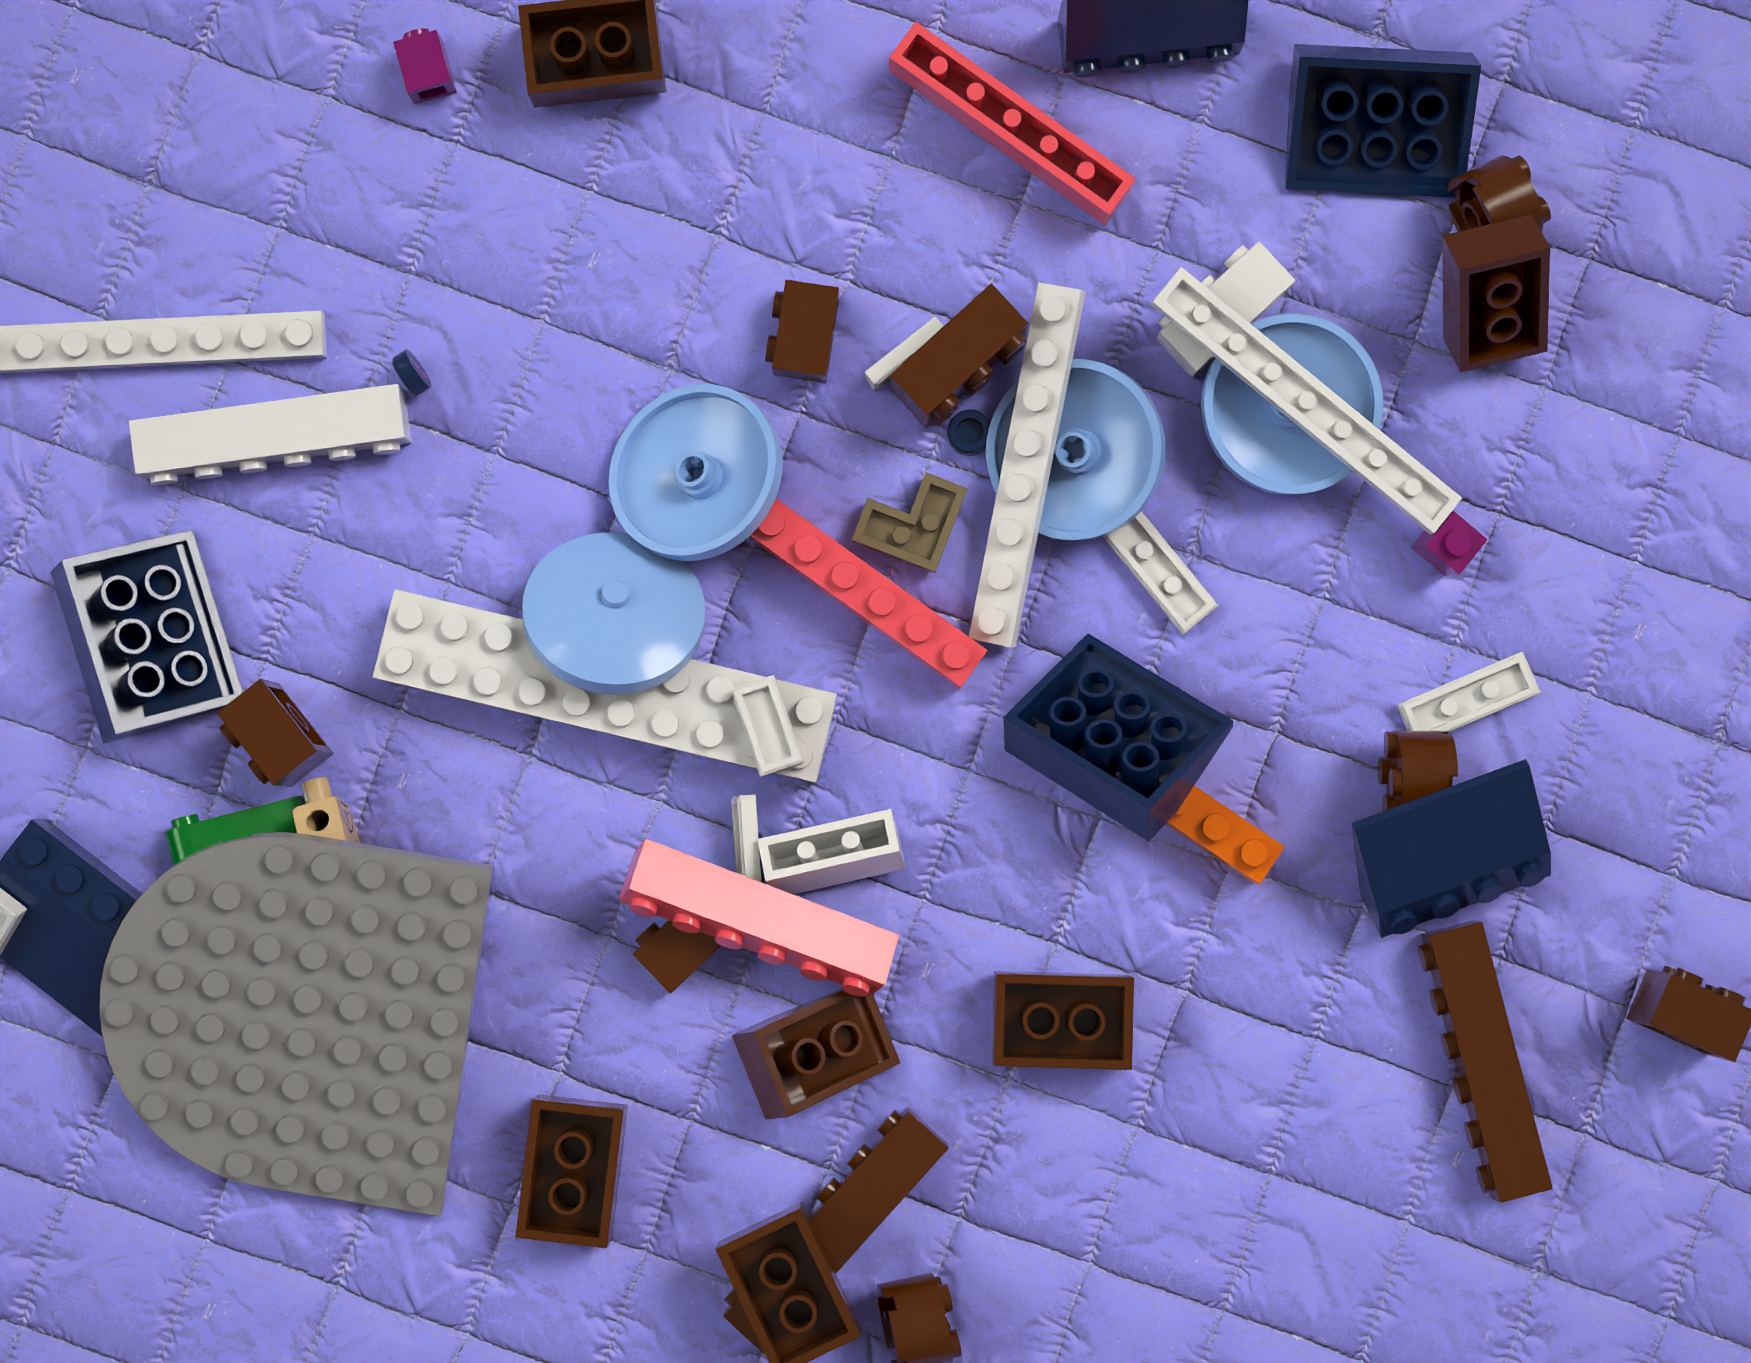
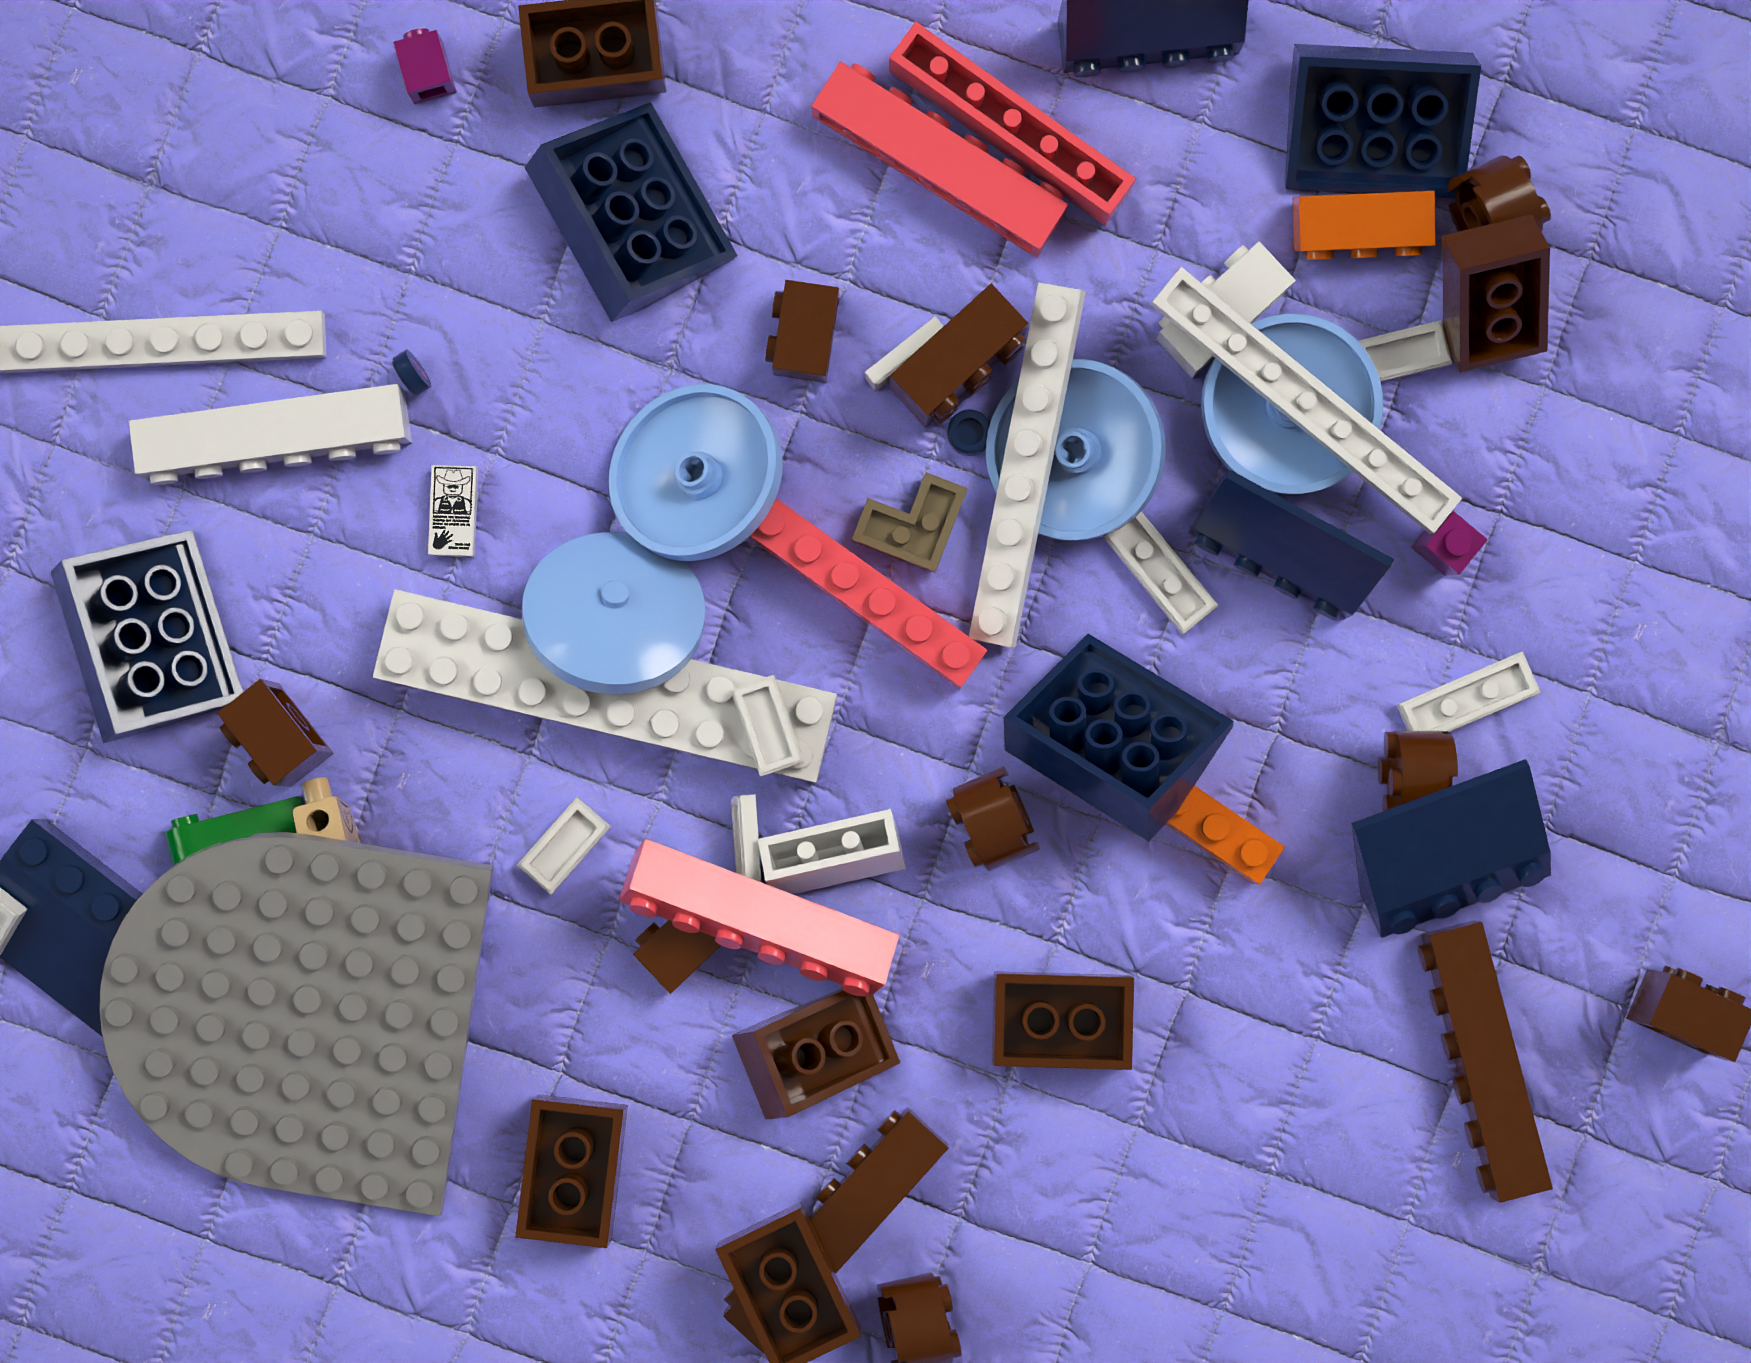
(453, 511): none -> white tile
(564, 845): none -> white tile
(629, 210): none -> dark blue slope
(939, 158): none -> coral brick
(993, 820): none -> reddish brown brick
(1288, 546): none -> dark blue slope
(1364, 223): none -> orange brick
(1408, 351): none -> white tile

